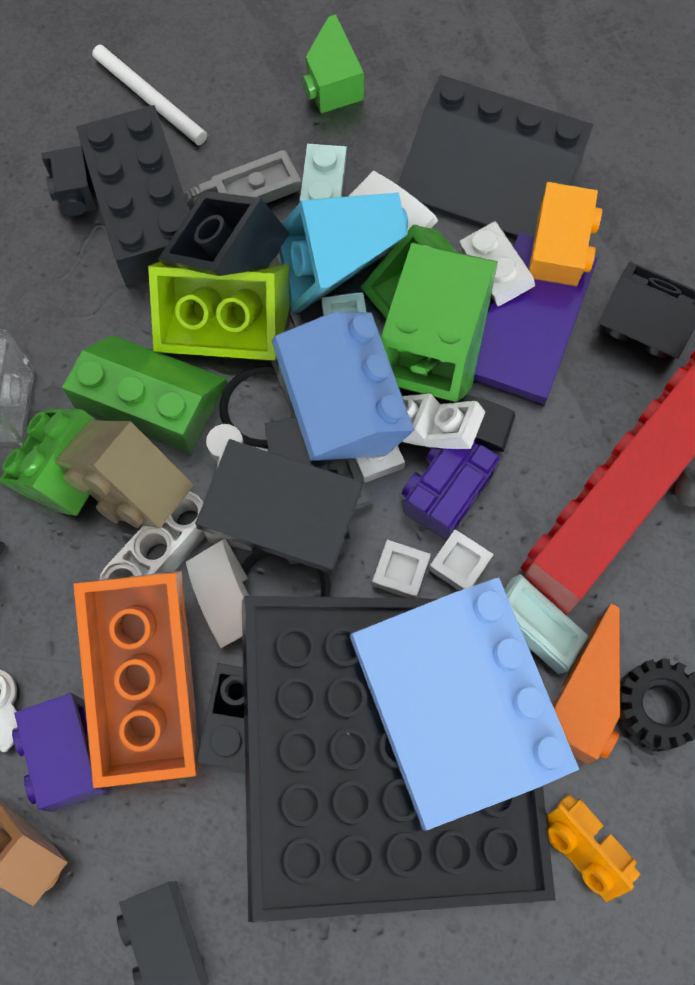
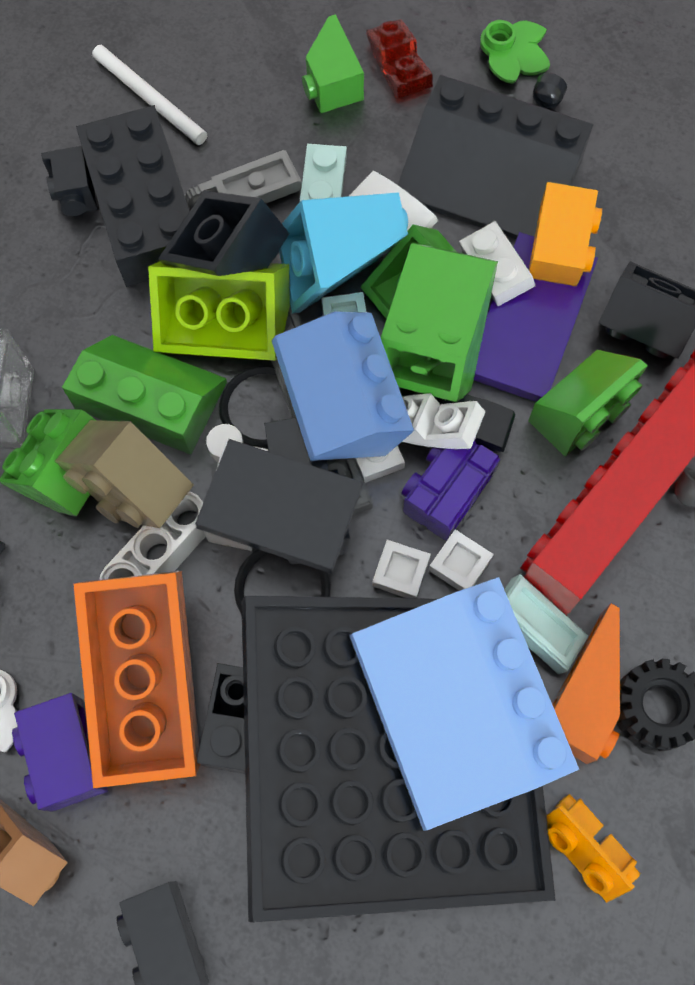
(219, 590): white slope -> none
(398, 58): none -> clear red slope
(514, 49): none -> bright green plate
(549, 90): none -> black hinge
(586, 398): none -> bright green slope

